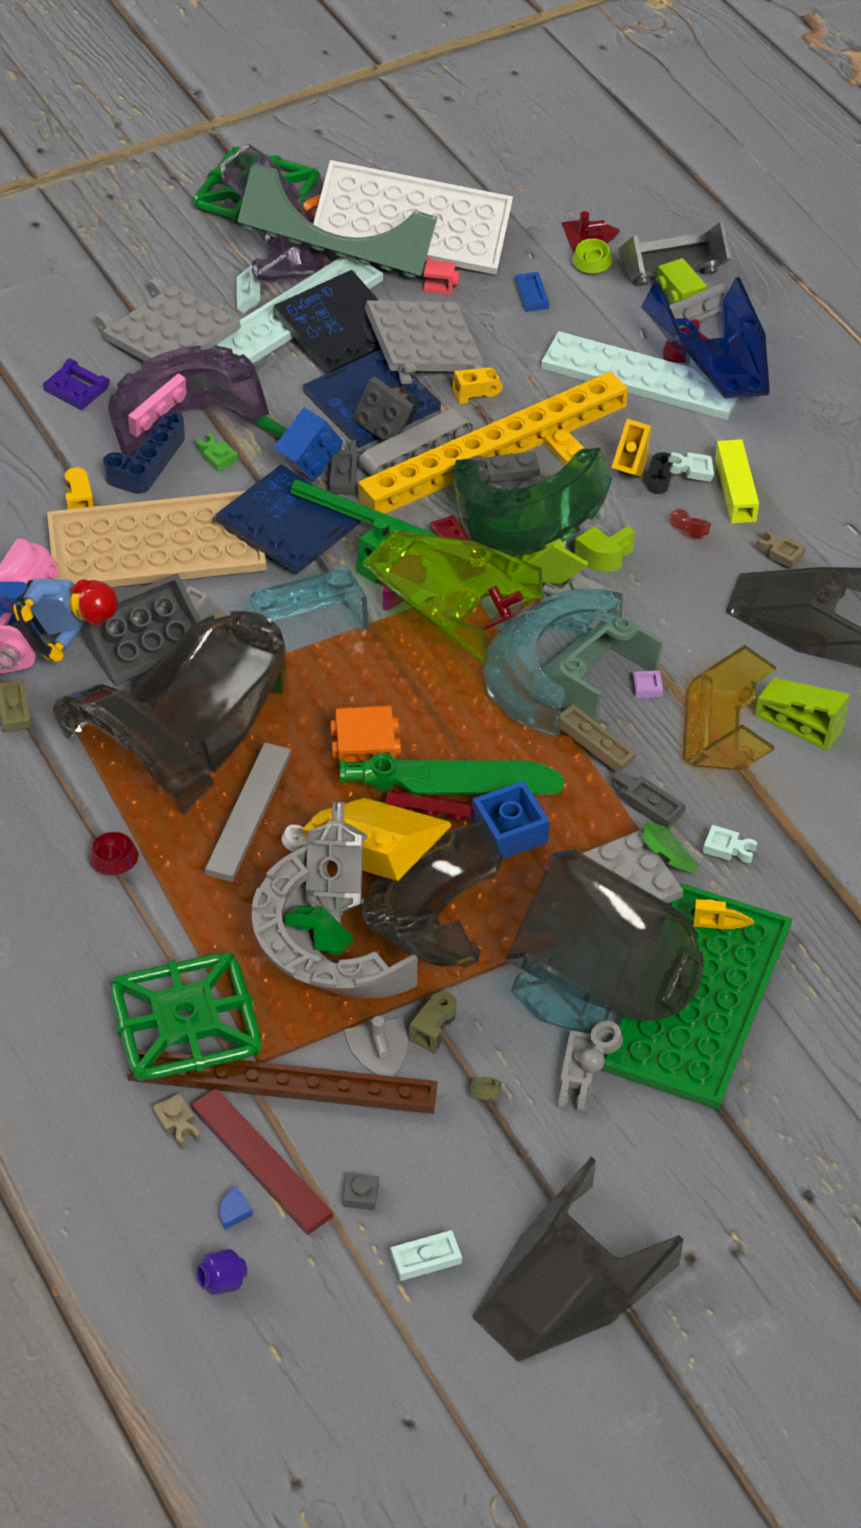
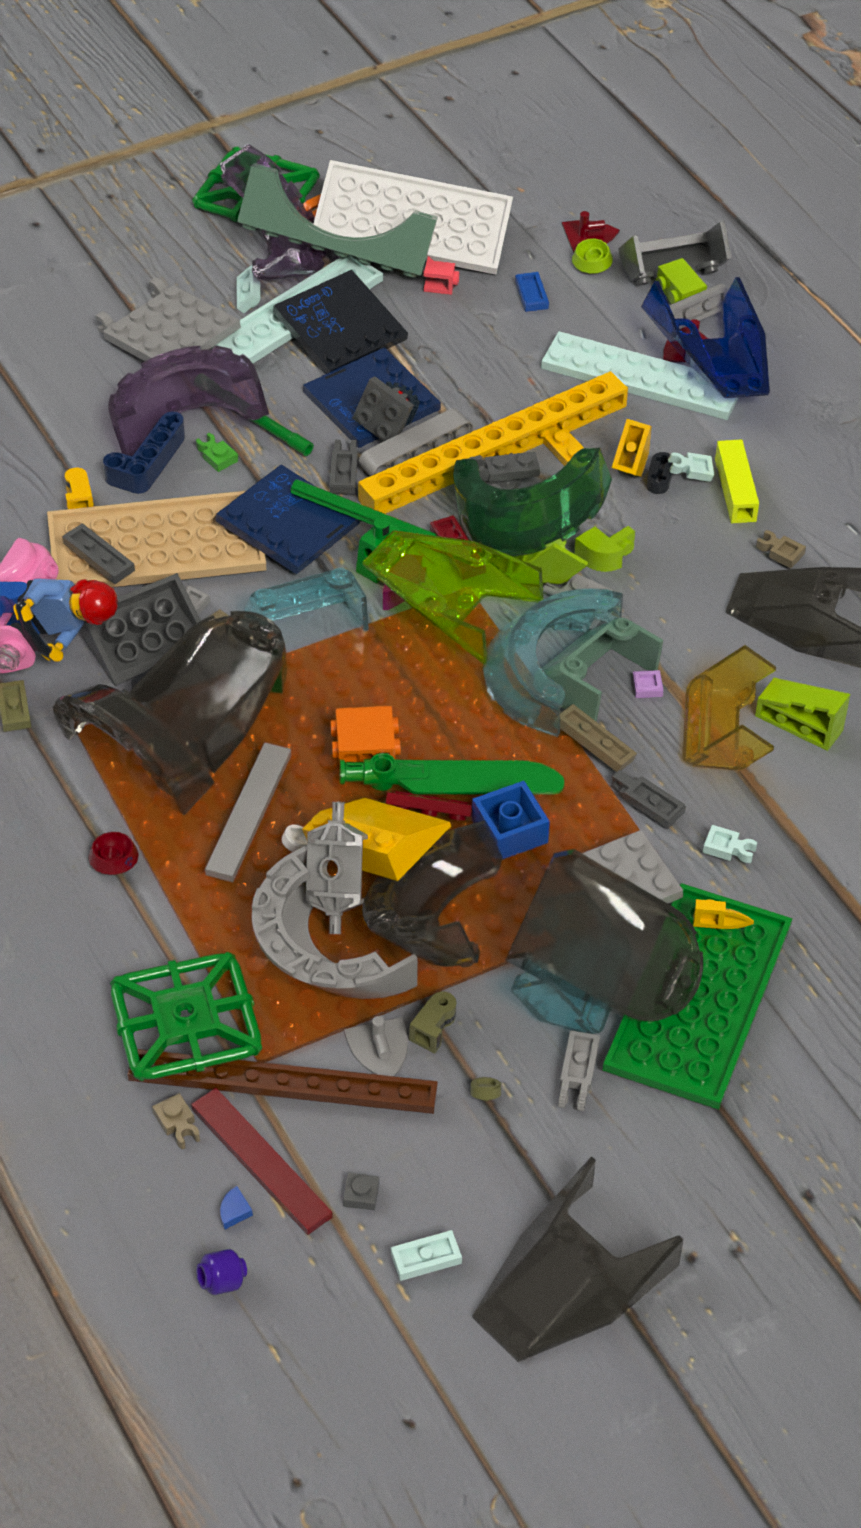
(72, 390): dark purple plate -> none
(98, 553): none -> dark grey plate
(157, 405): bright pink plate -> none
(308, 444): blue brick -> none
(328, 932): green slope -> none
(423, 336): light grey plate -> none
(475, 384): yellow leg -> none
(502, 604): dark red shield -> none
(593, 1059): light grey plate -> none
(661, 840): bright green tile -> none
(694, 526): clear red plate -> none

